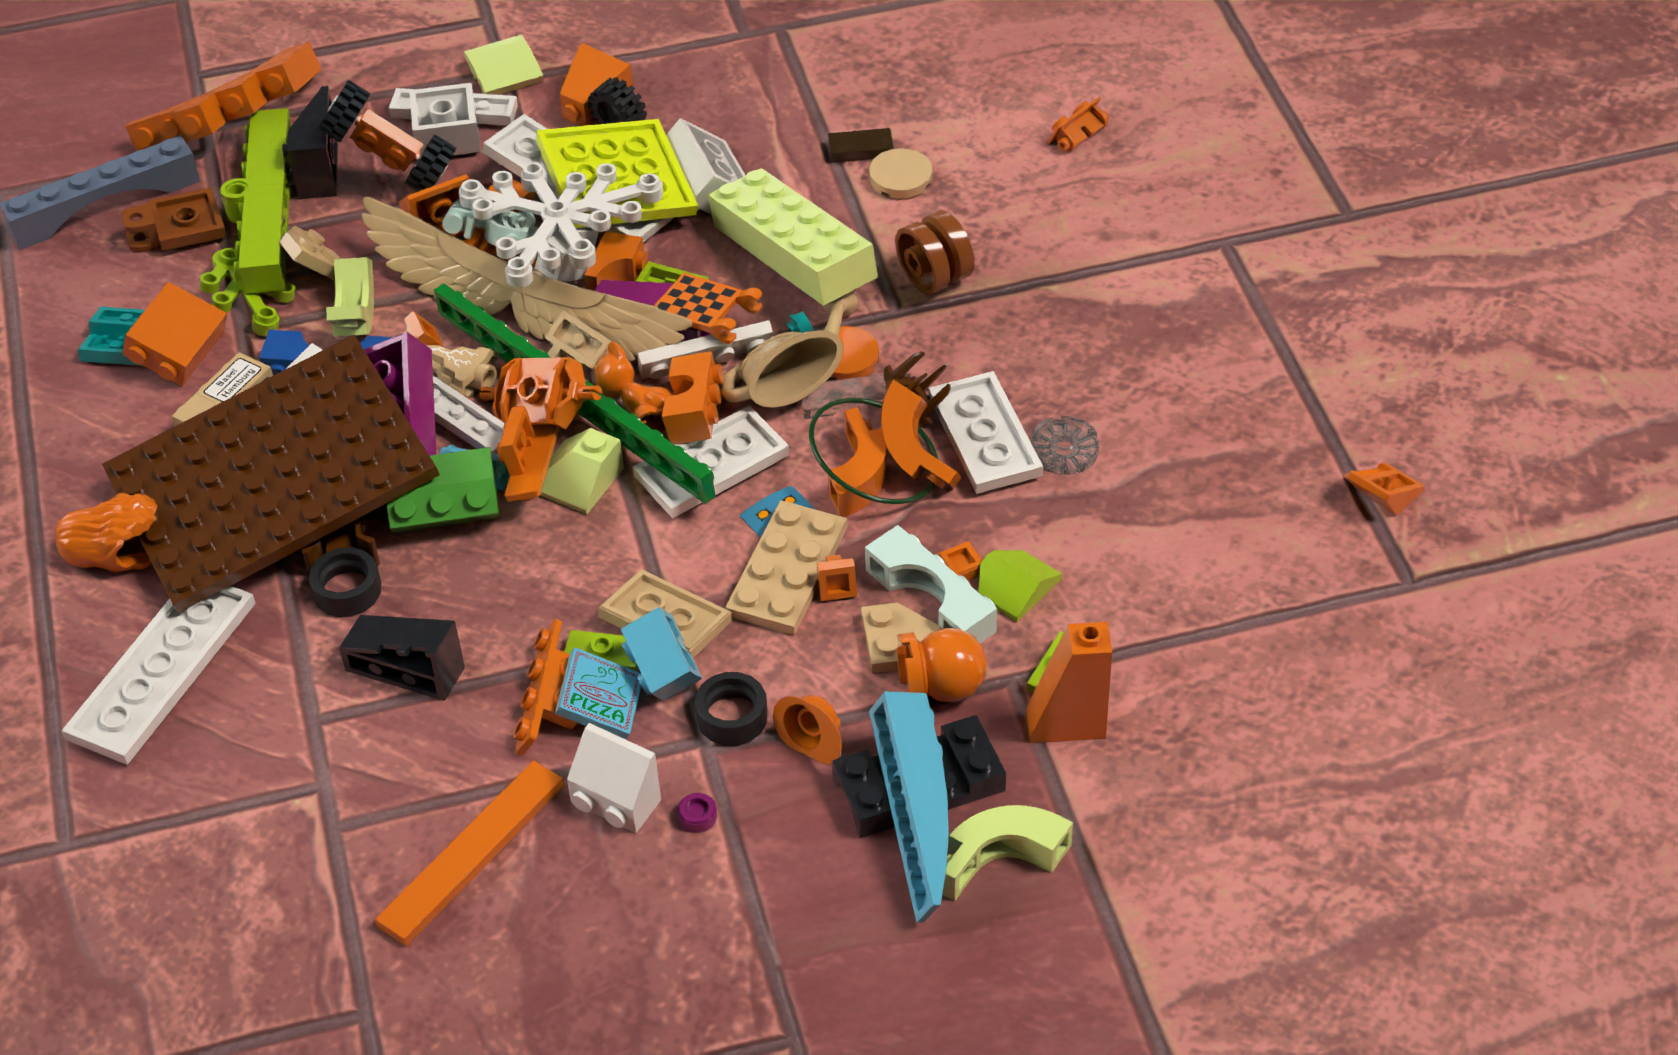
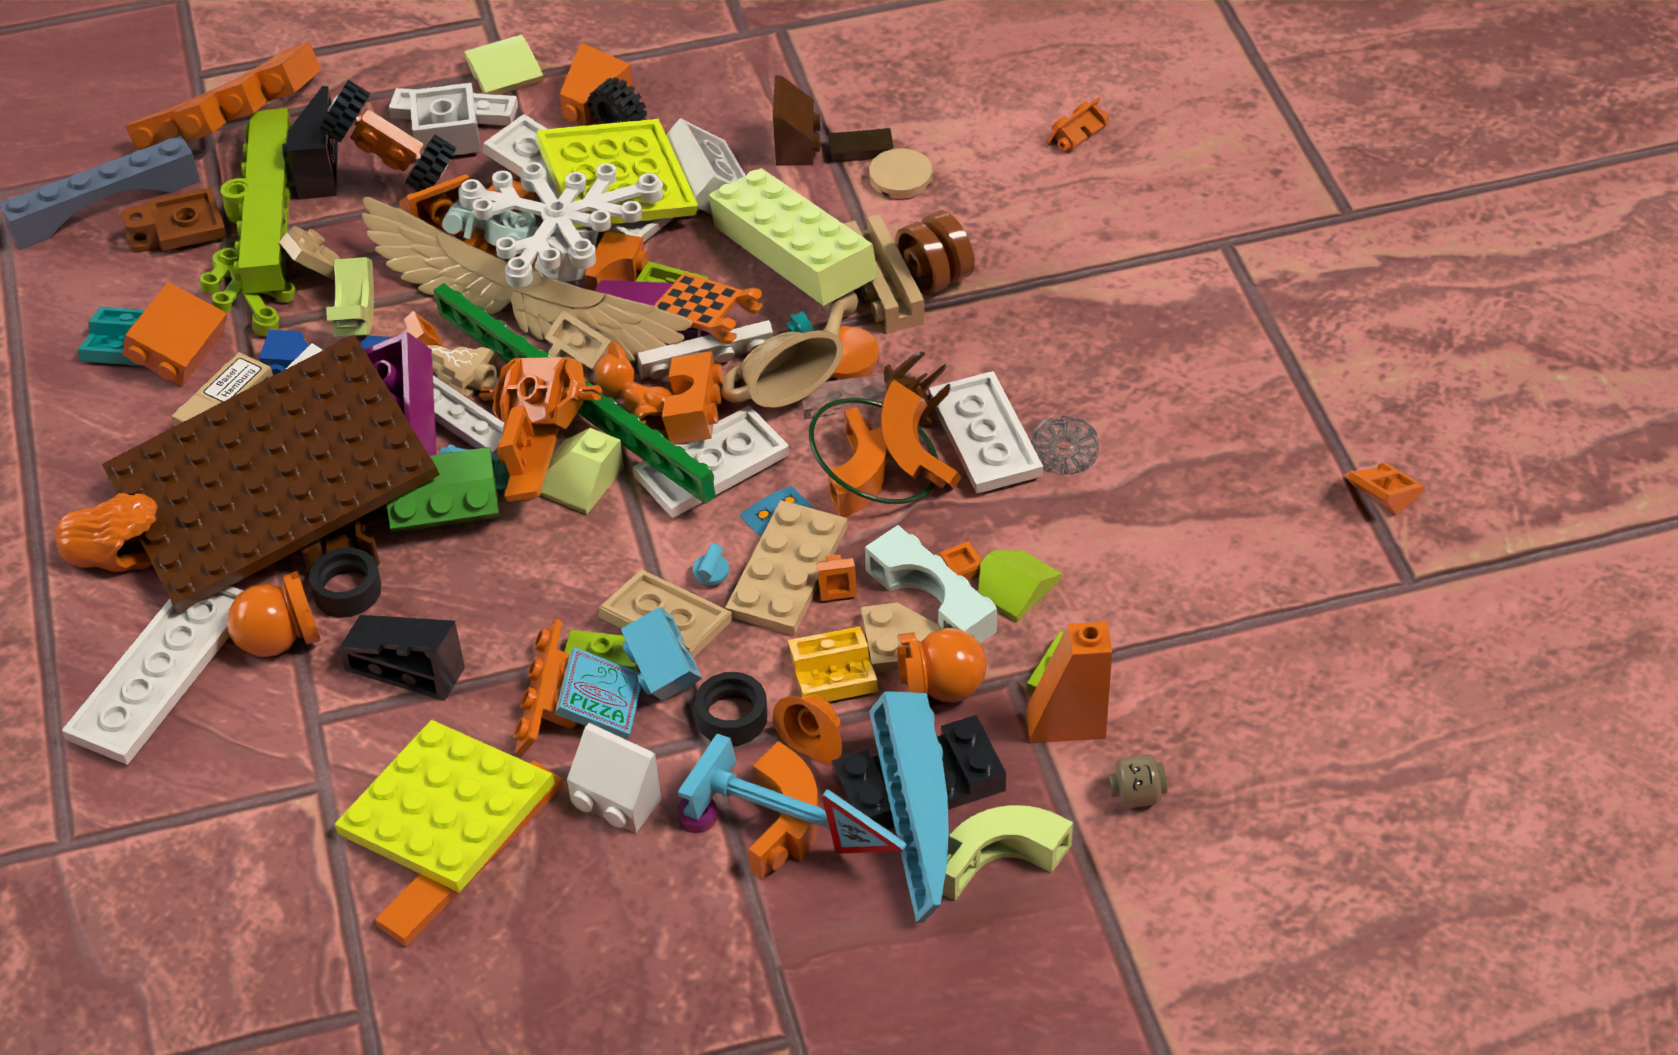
(270, 618): none -> orange tile
(445, 805): none -> neon yellow plate
(712, 567): none -> medium azure plate
(787, 774): none -> orange arch
(794, 125): none -> reddish brown slope
(833, 664): none -> yellow slope
(848, 827): none -> medium azure piece
(894, 293): none -> tan brick
(1138, 781): none -> dark tan head

